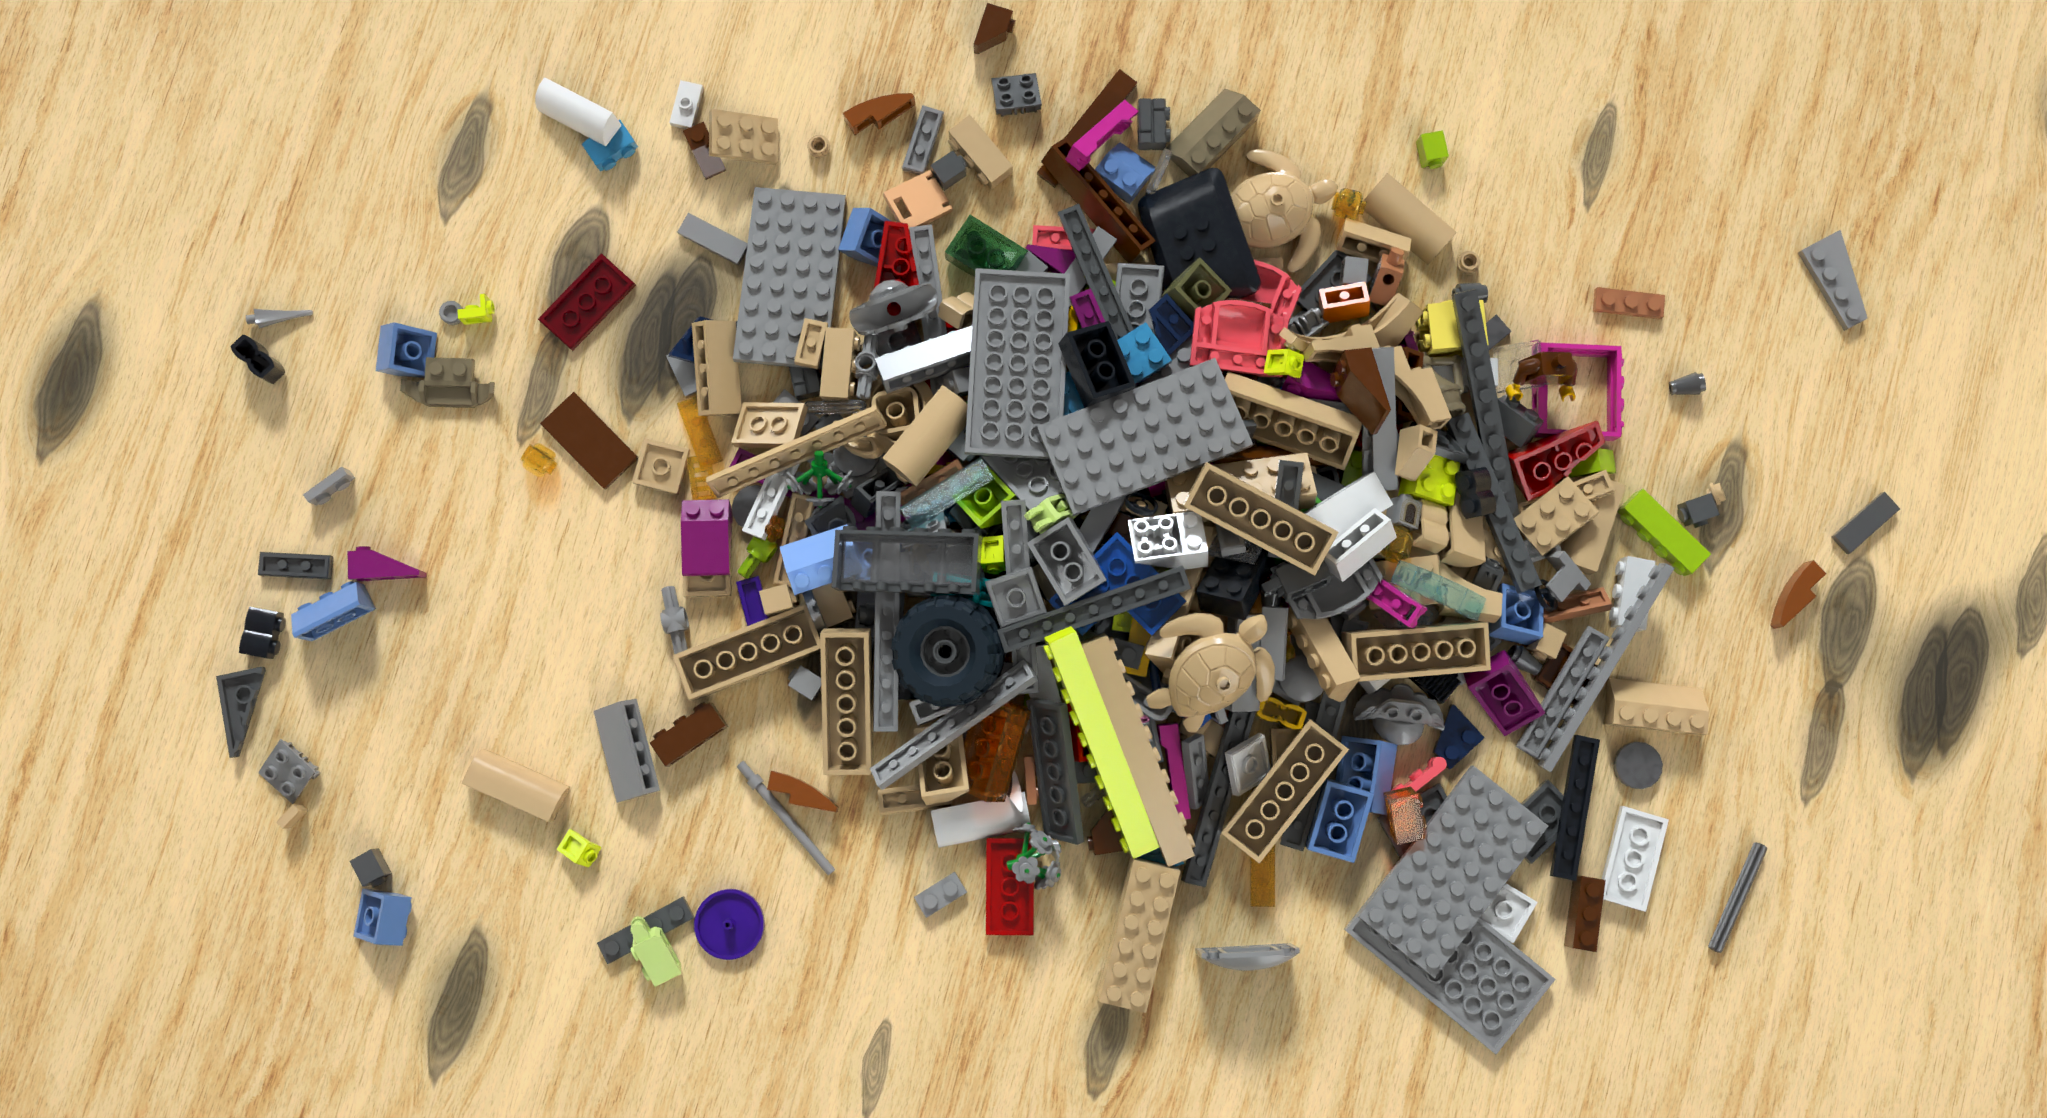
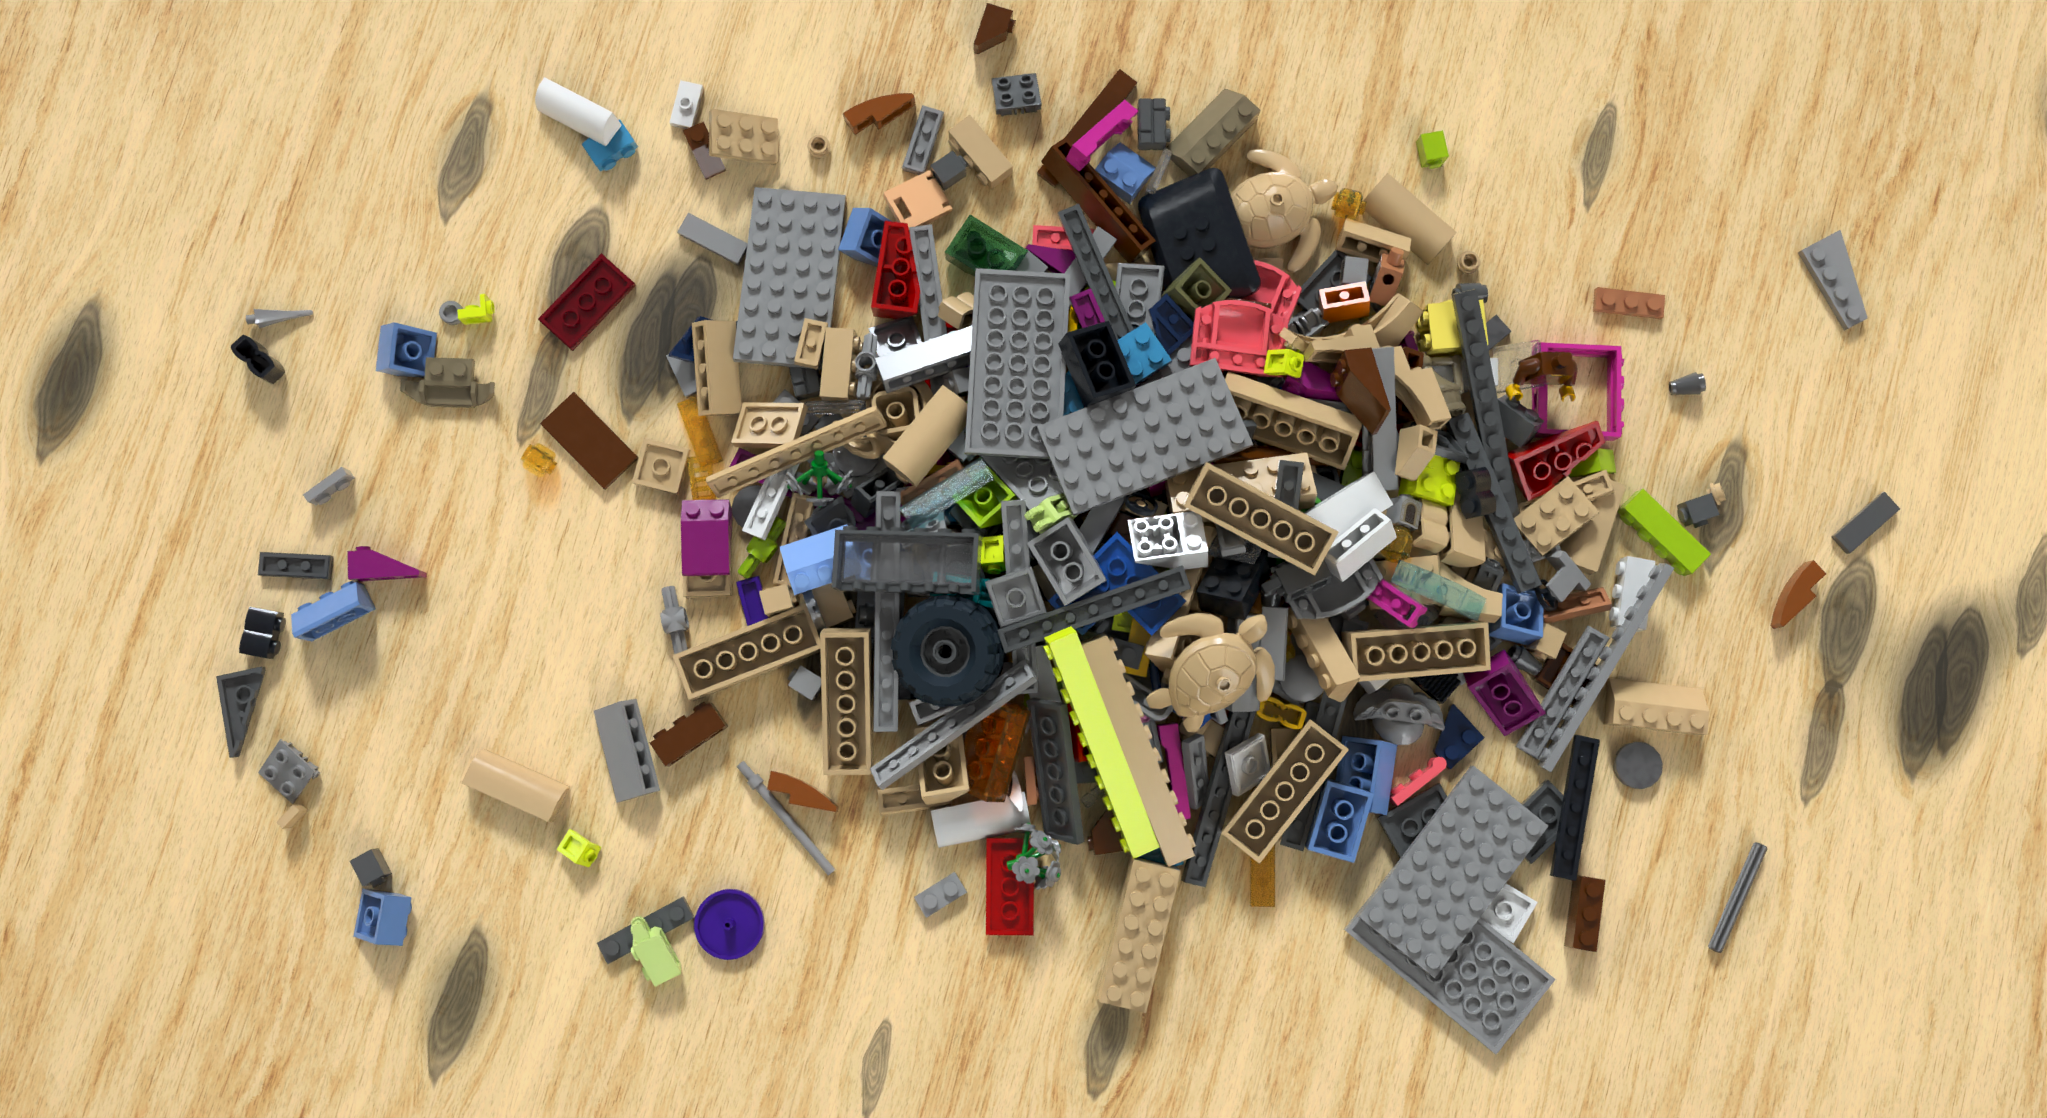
(775, 529): clear orange plant -> none
(914, 301): light grey piece -> none
(1249, 956): light grey slope -> none
(1404, 815): clear orange brick -> none
(1633, 858): white plate -> none

